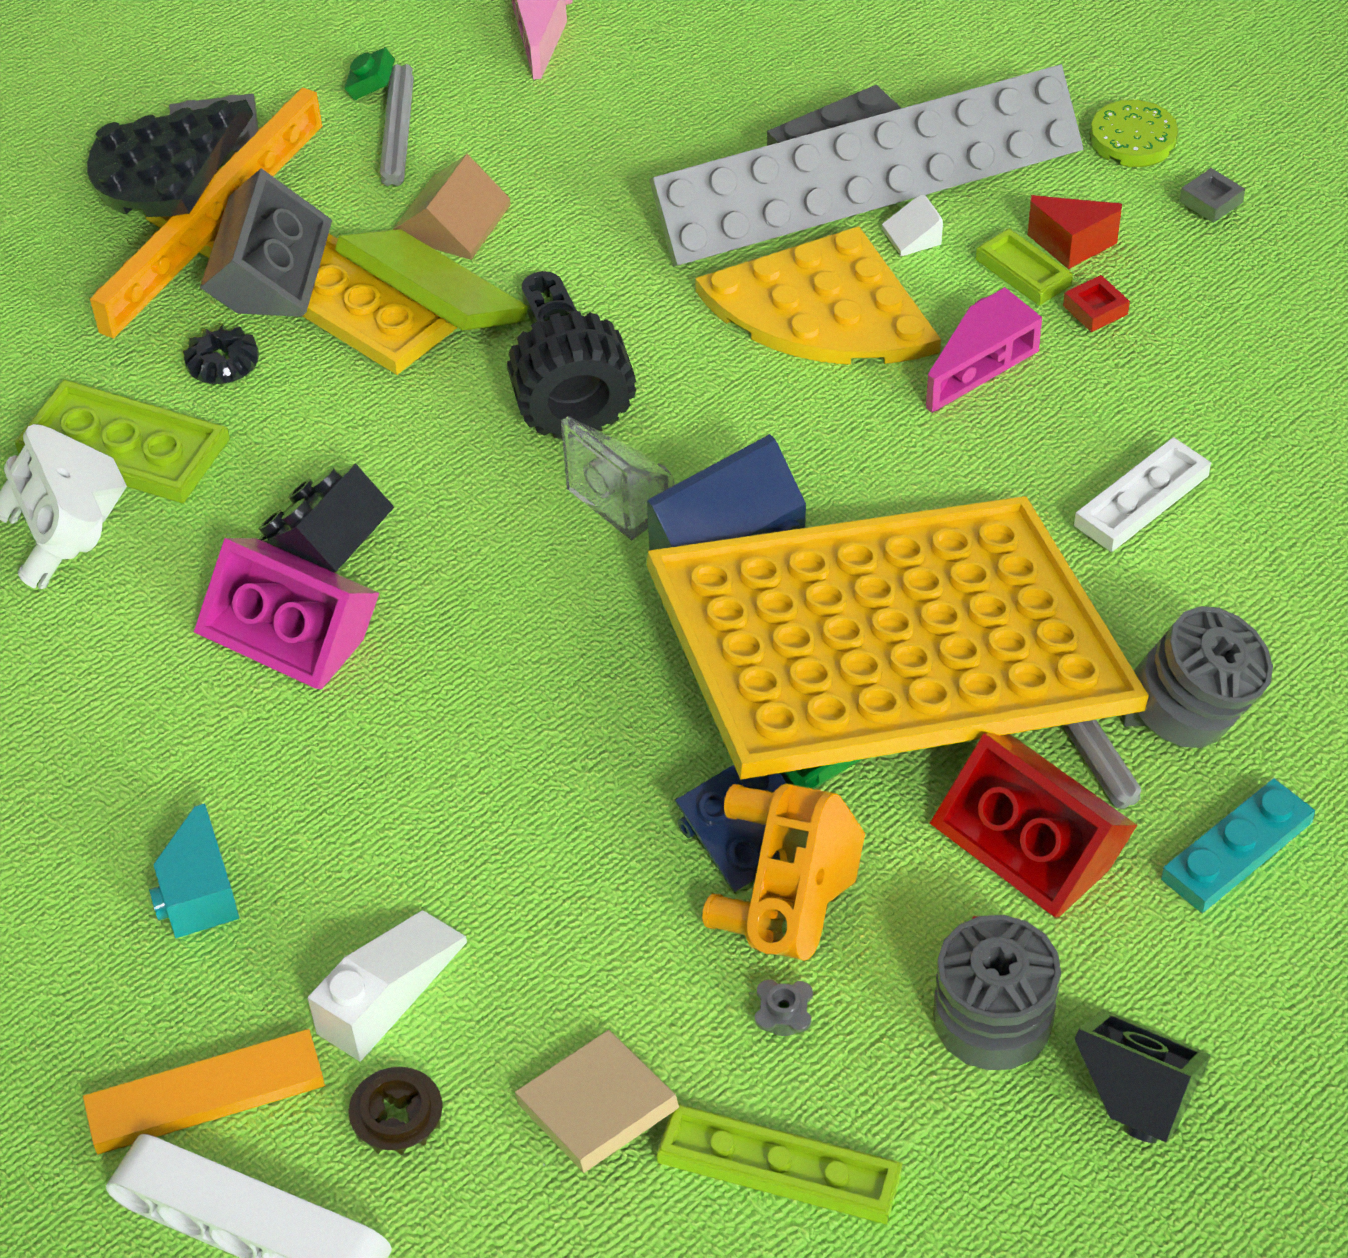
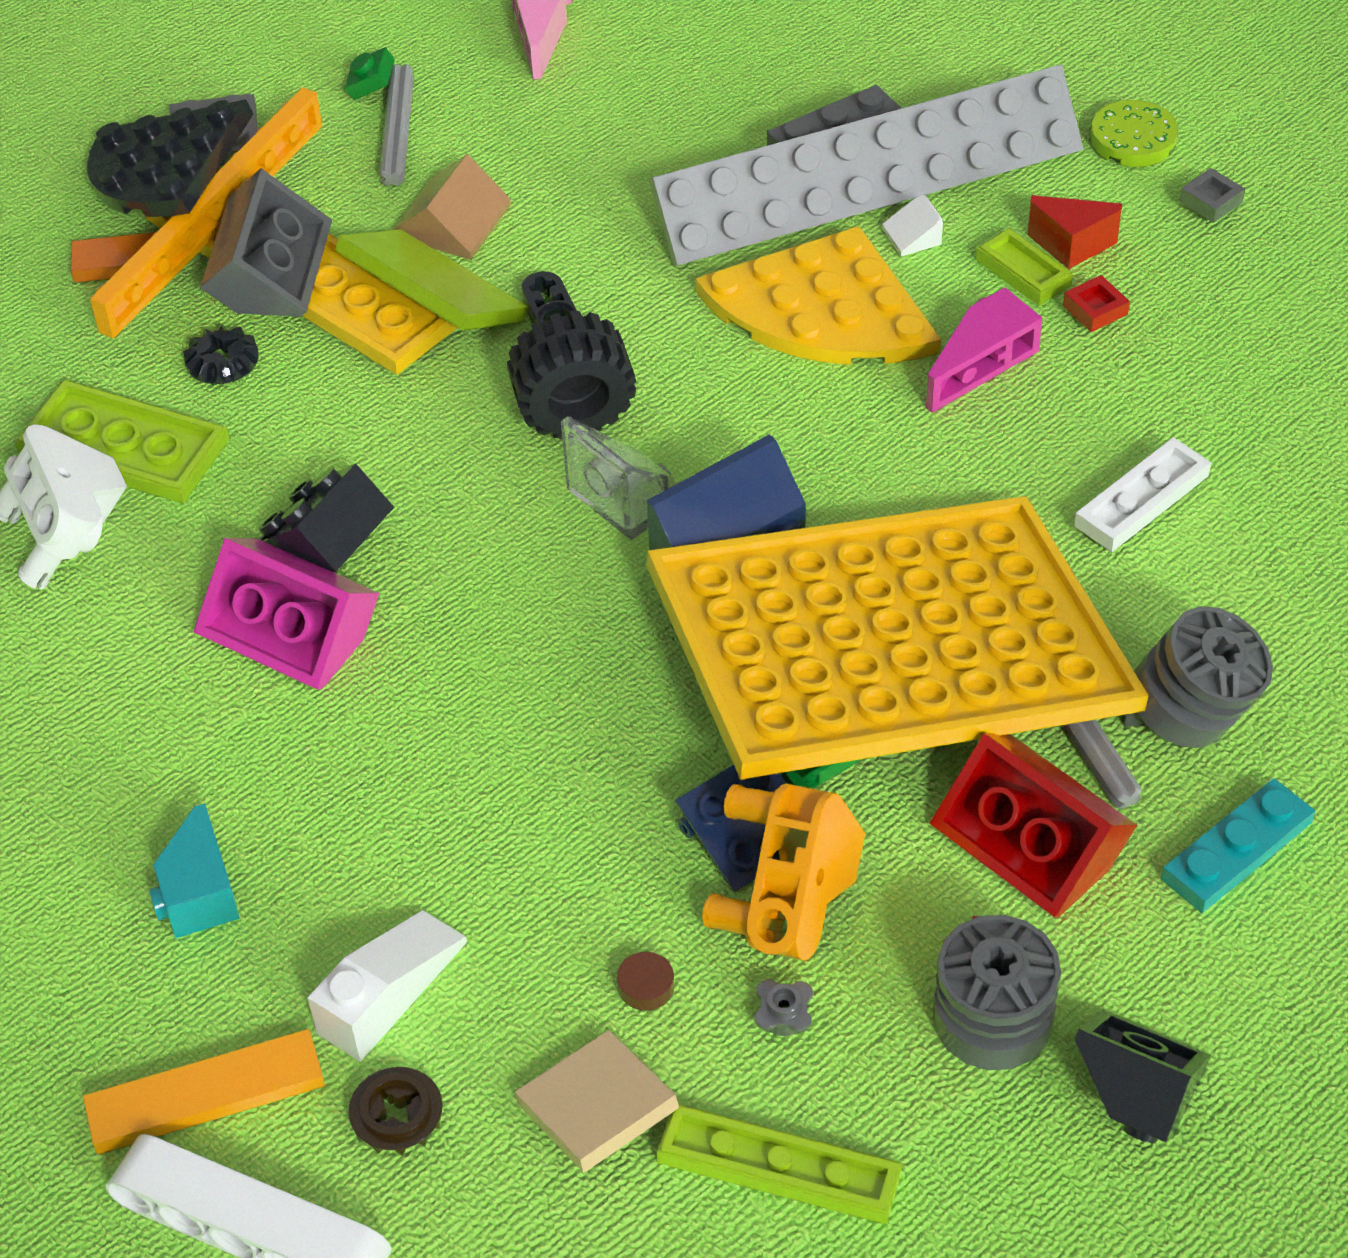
(103, 256): none -> orange tile
(645, 981): none -> copper tile

